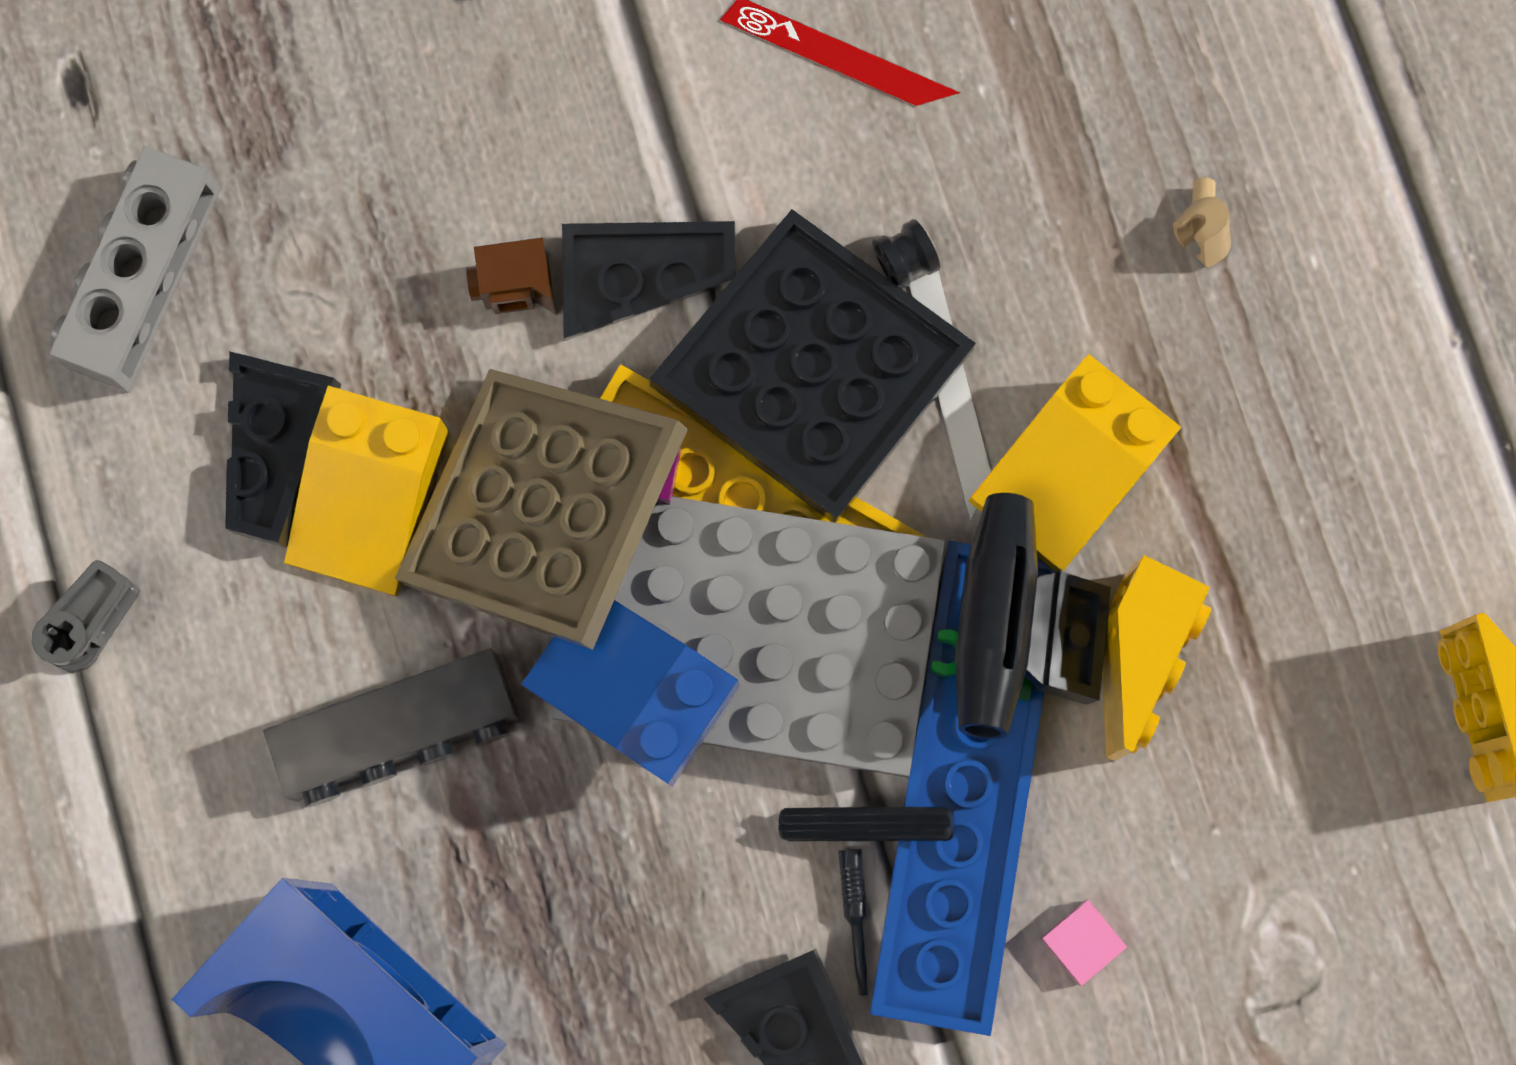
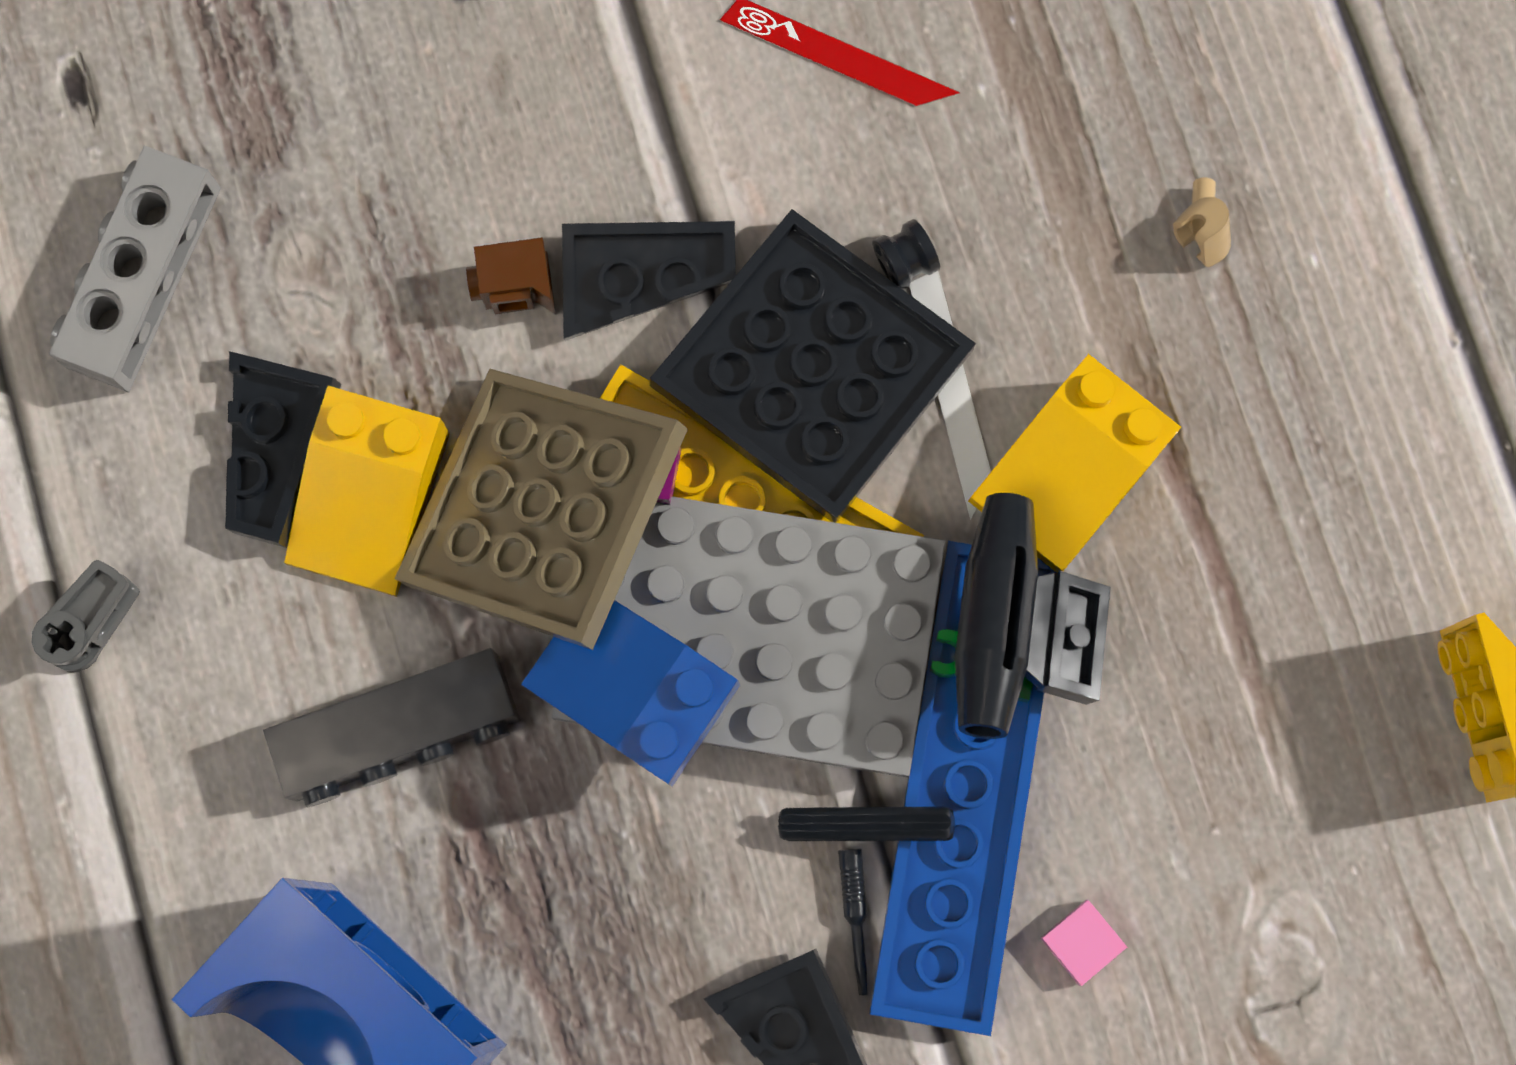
(1146, 628): yellow slope -> none

